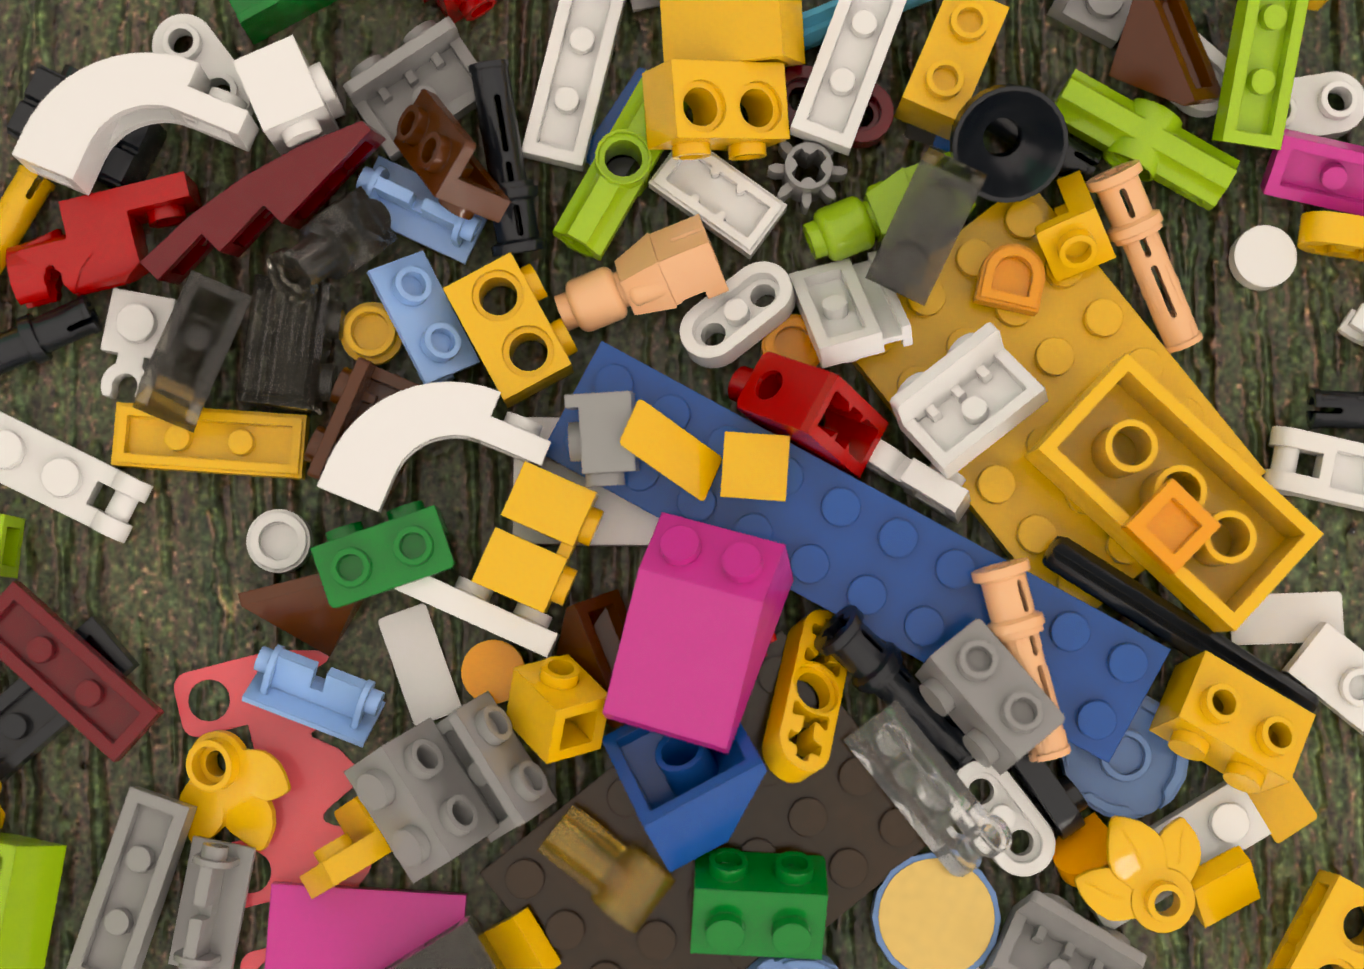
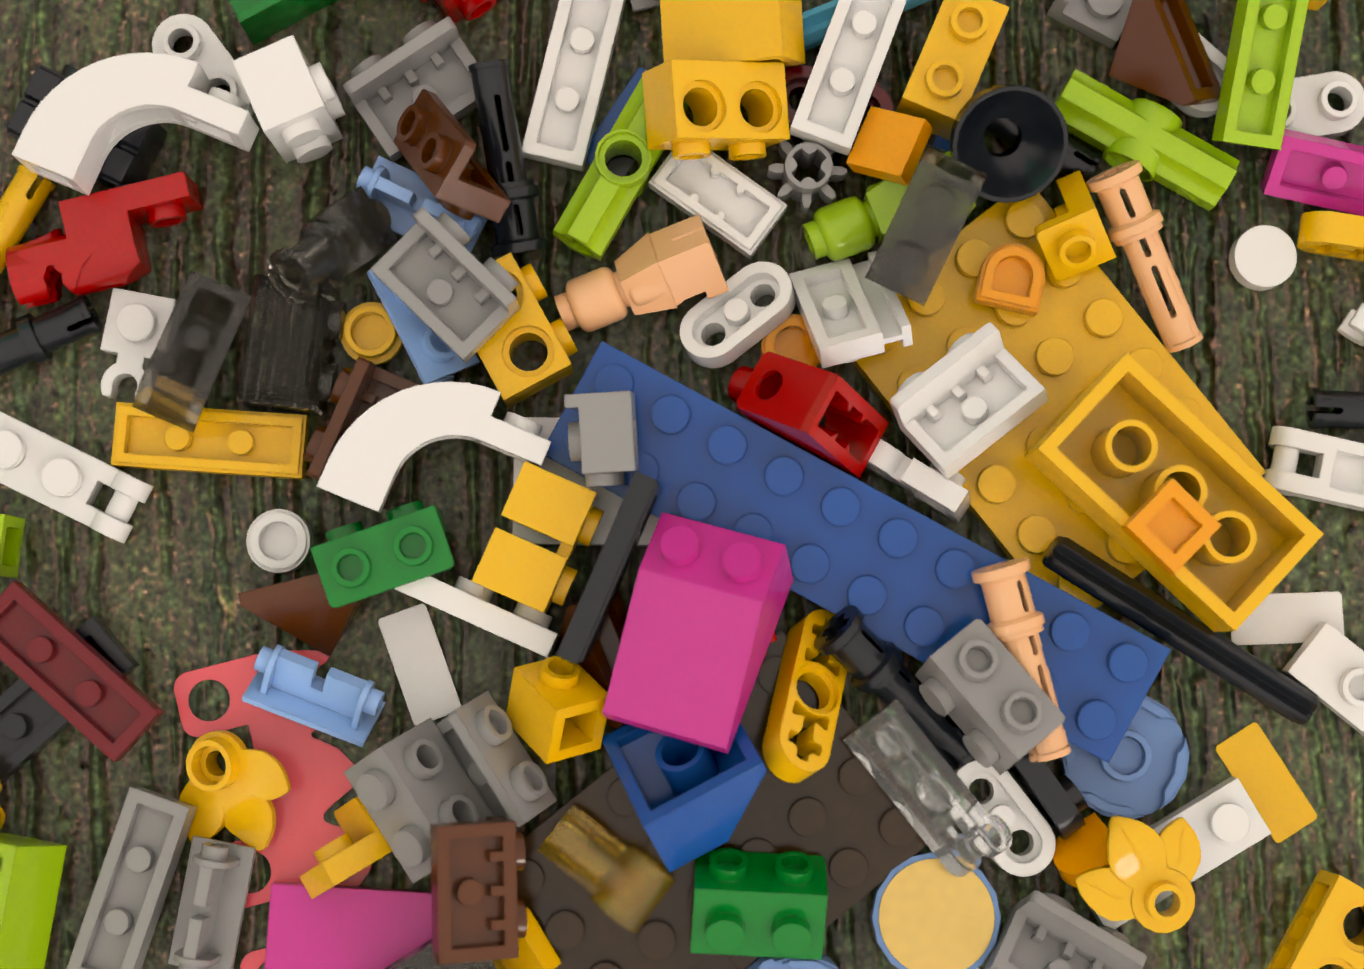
(283, 189): dark red slope -> none
(447, 284): none -> light grey bracket
(476, 890): none -> reddish brown bracket
(490, 668): light orange tile -> none
(609, 569): none -> black tile
(670, 450): yellow sticker -> none
(755, 466): yellow tile -> none
(889, 145): none -> light orange tile
(1224, 886): yellow tile -> none
(1232, 723): yellow brick -> none

